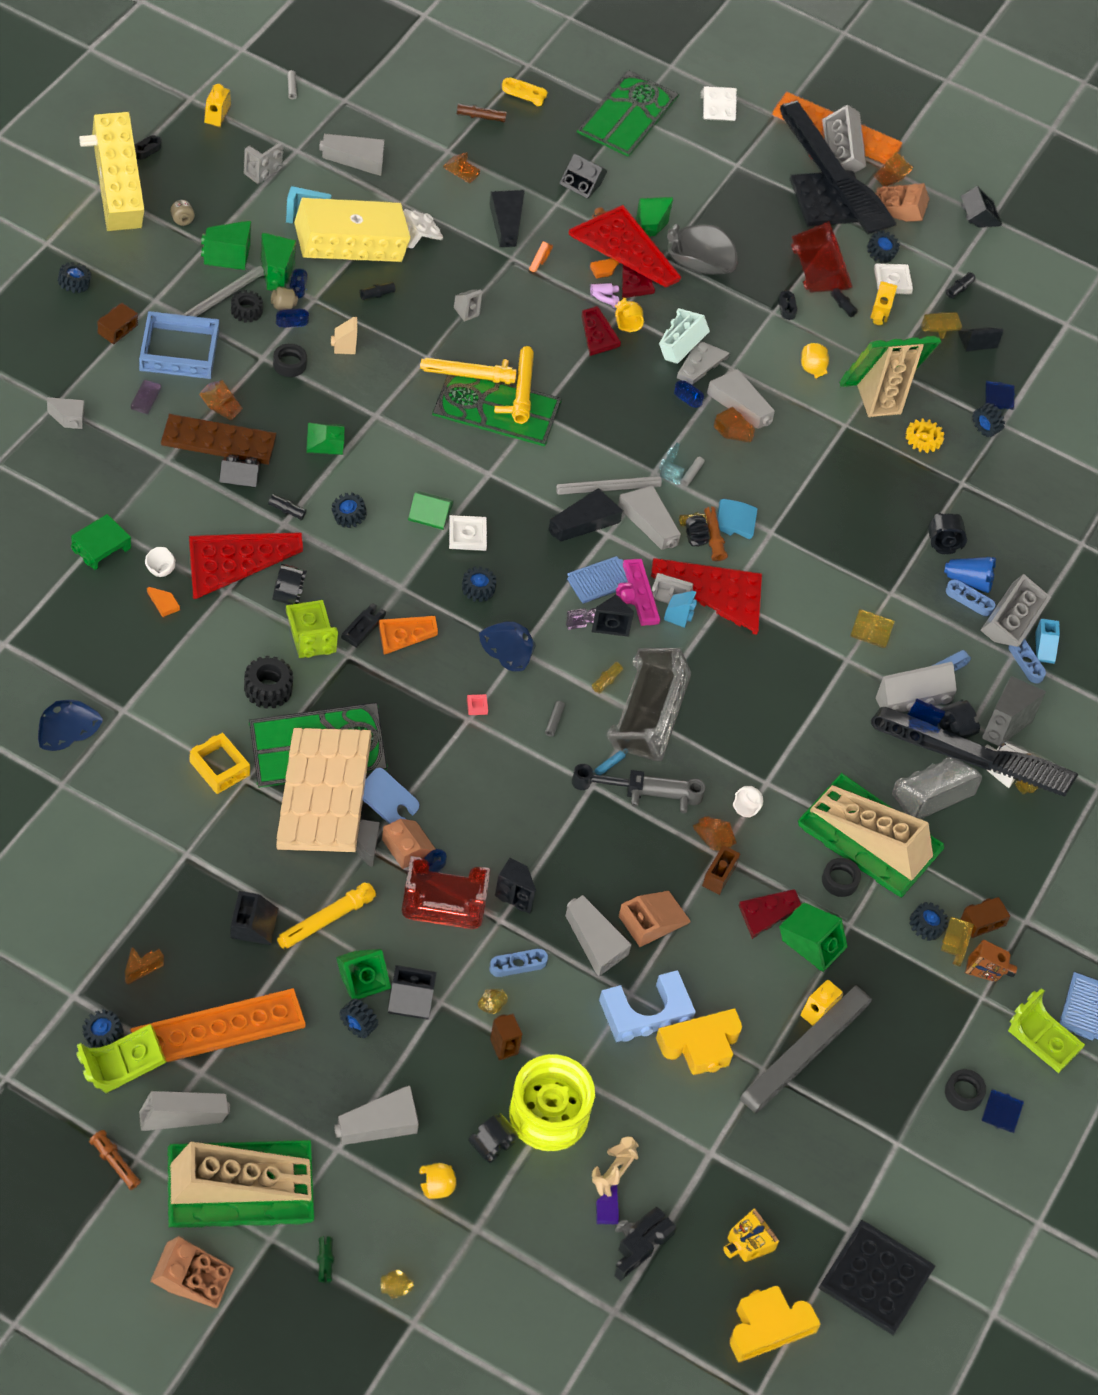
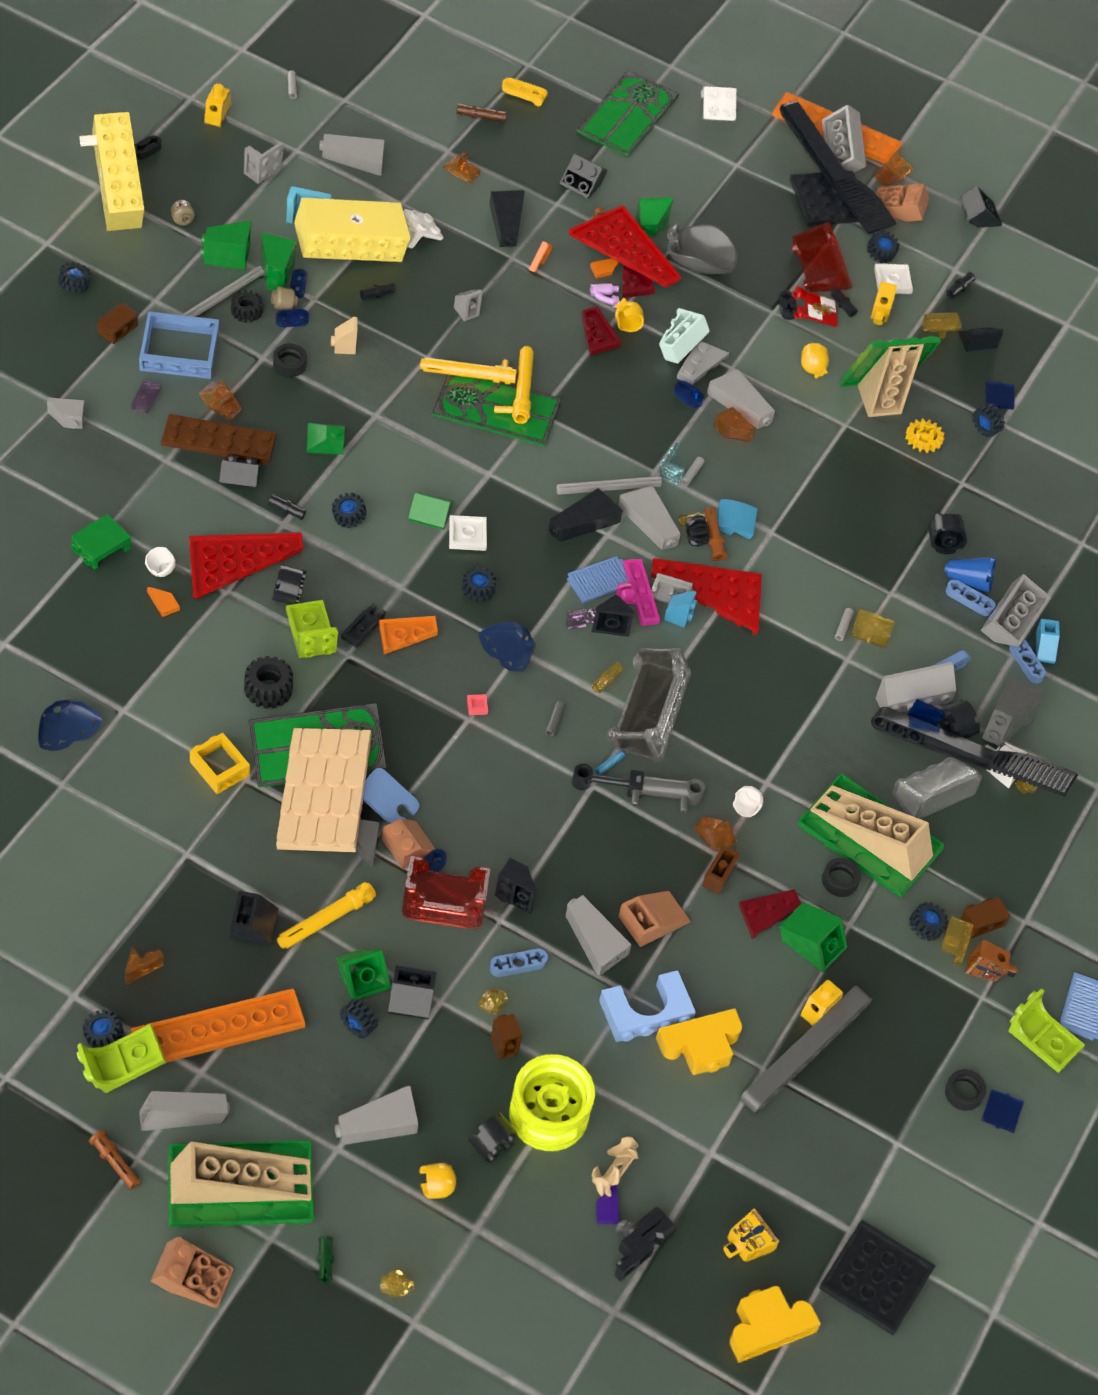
(816, 307): none -> flag
(844, 623): none -> light grey piece

